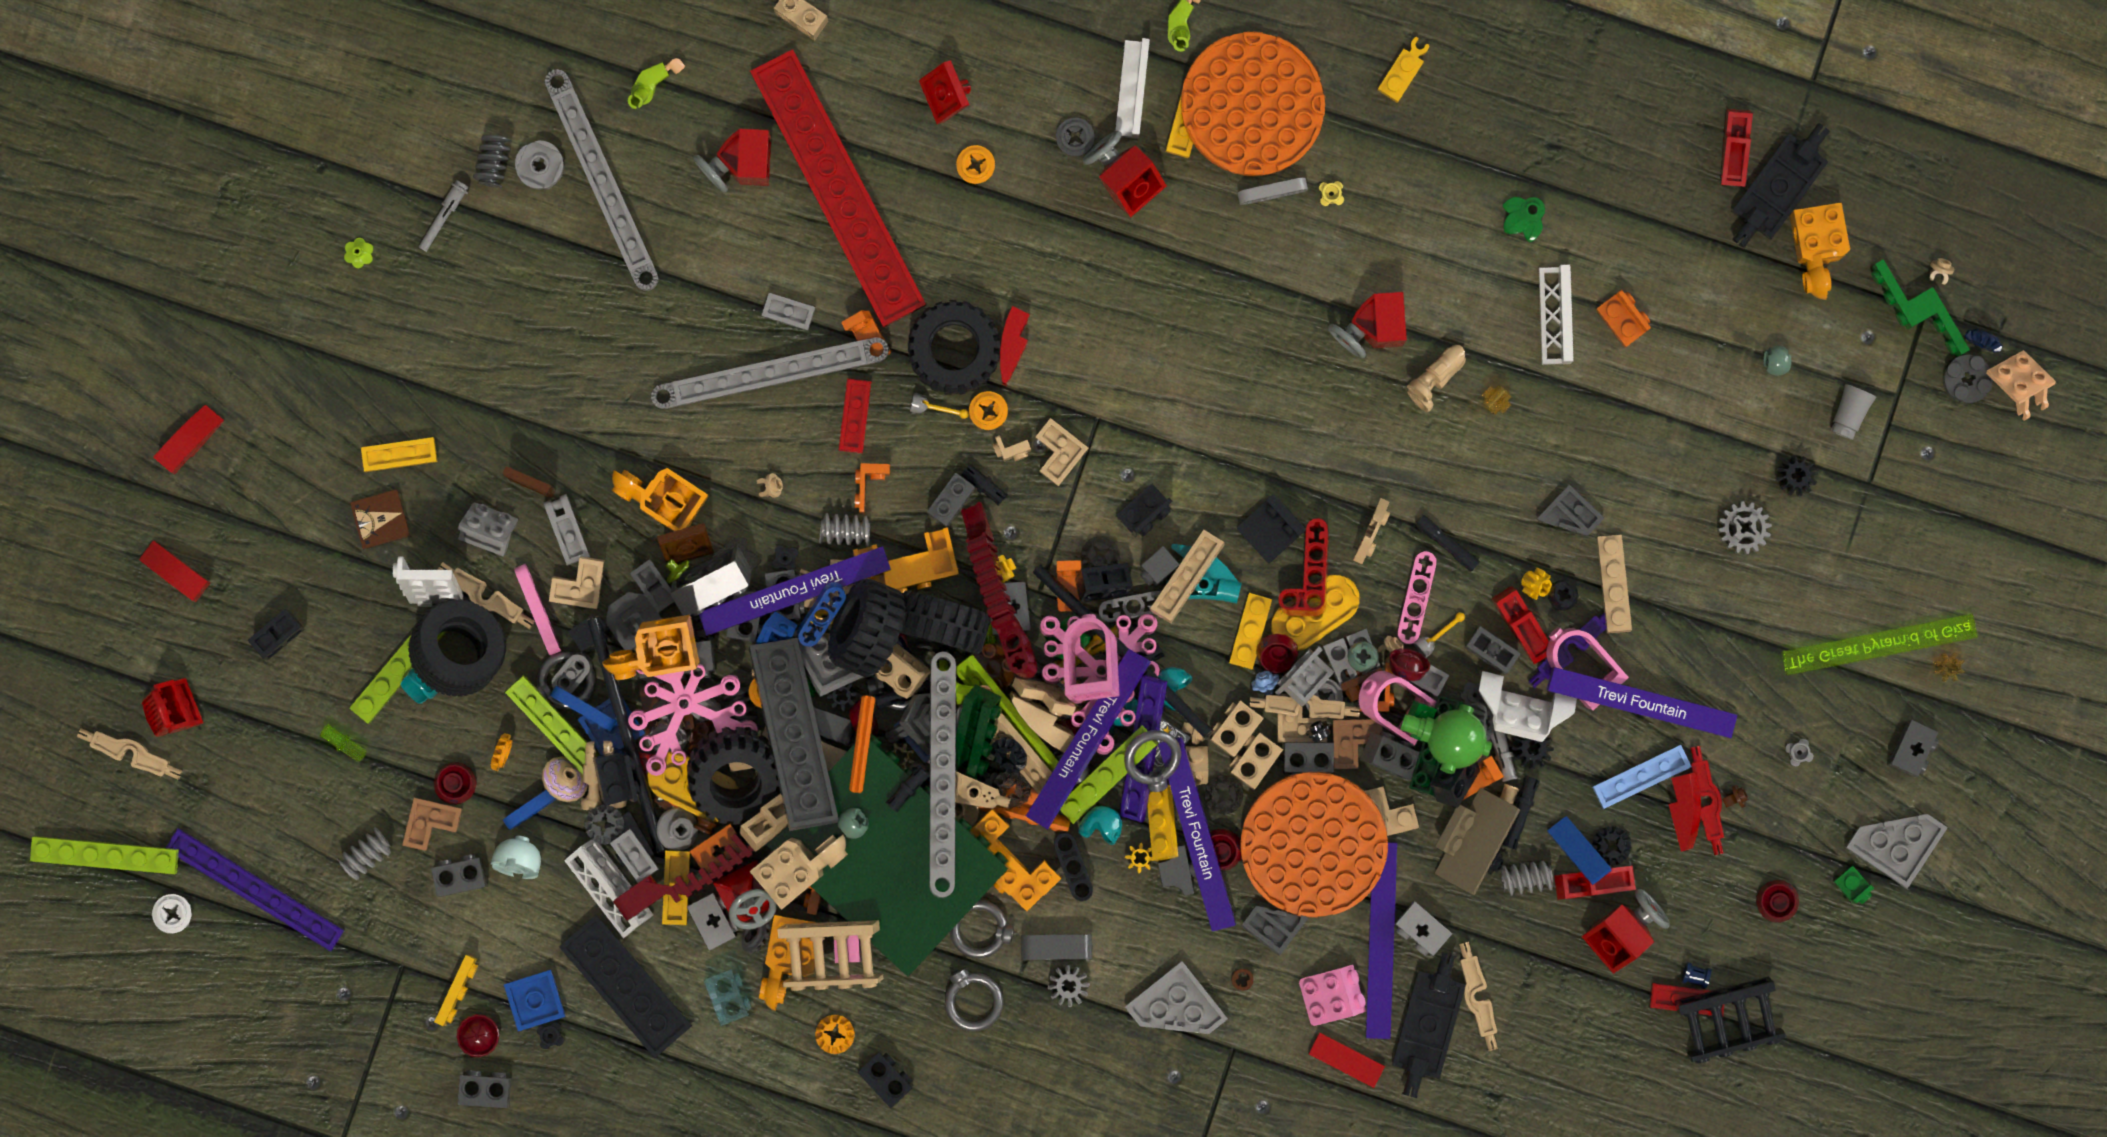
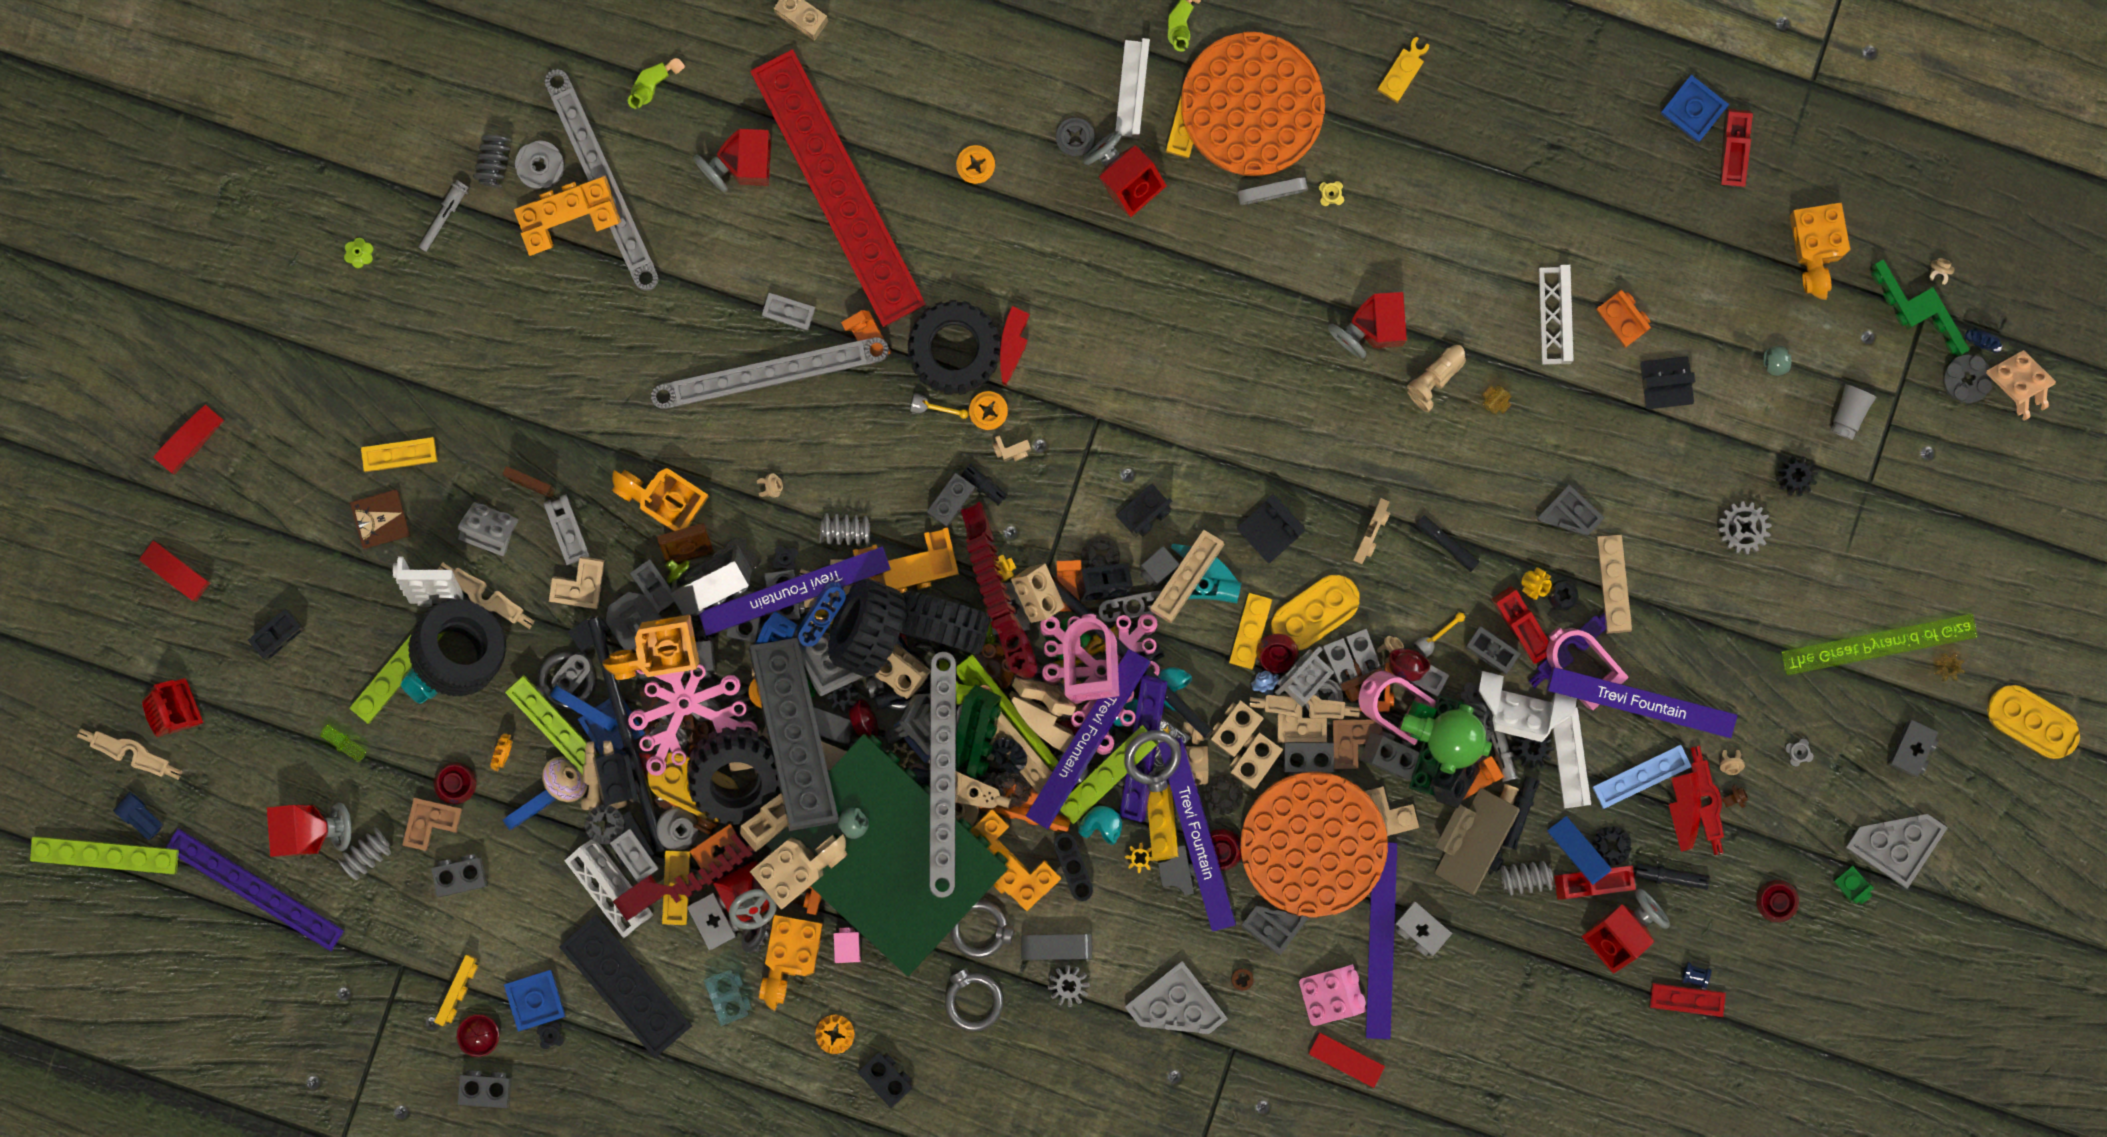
(133, 812): none -> dark blue piece
(160, 915): white gear -> none
(302, 829): none -> red piece
(517, 857): light aqua cylinder -> none
(537, 609): bright pink beam -> none
(554, 209): none -> light orange bracket
(841, 932): tan fence -> none
(855, 416): red tile -> none
(862, 744): orange axle -> none
(876, 472): orange bracket -> none
(907, 788): black pin -> none
(945, 92): red tile -> none
(1037, 593): none -> tan brick
(1066, 451): tan plate -> none
(1311, 567): red beam -> none
(1318, 731): black plate -> none
(1356, 663): sand green piece -> none
(1414, 597): bright pink beam -> none
(1428, 1024): black plate -> none
(1481, 1009): tan piece -> none
(1521, 219): green plate -> none
(1571, 762): none -> white fence
(1662, 874): none -> black pin
(1667, 382): none -> black bracket
(1694, 109): none -> blue plate
(1731, 765): none -> tan plate
(1737, 996): black fence -> none
(1780, 186): black plate -> none
(2033, 722): none -> yellow tile

